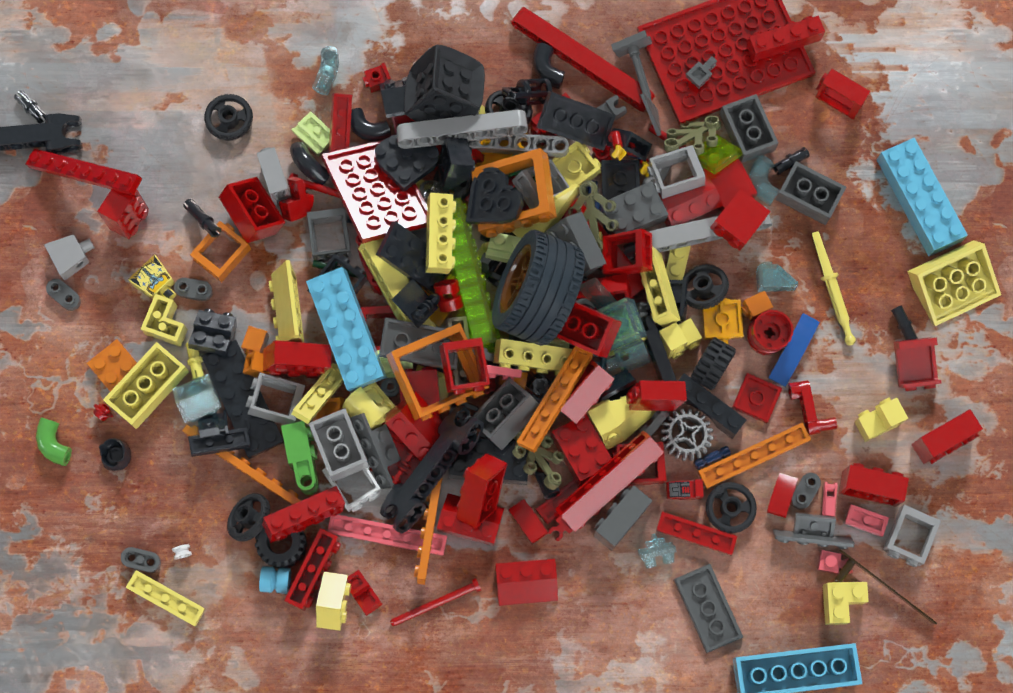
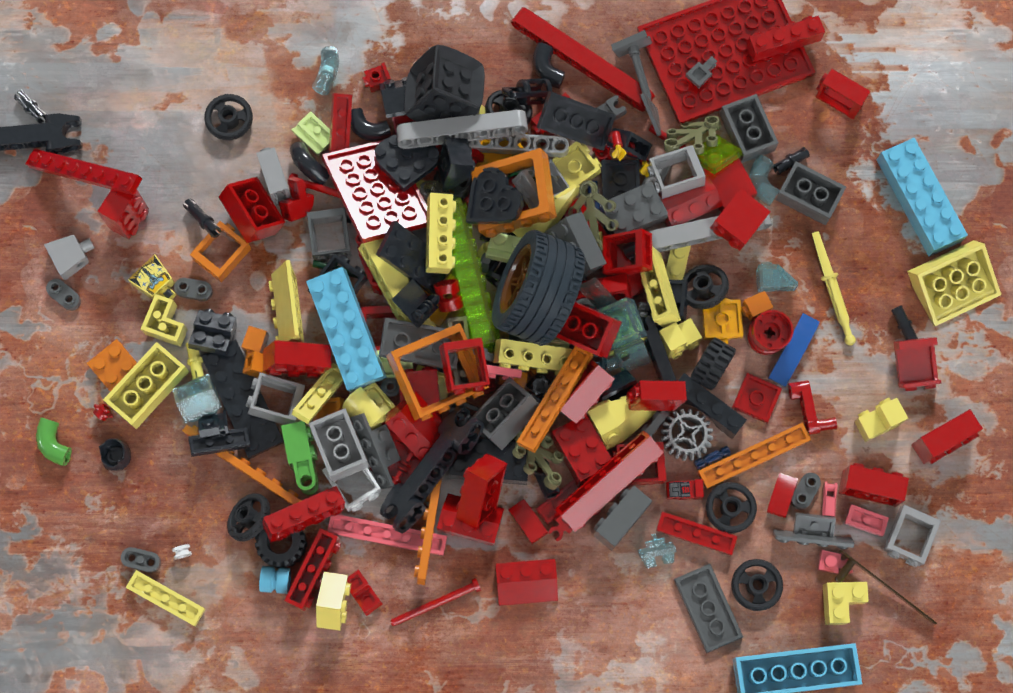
(758, 602): none -> black wheel

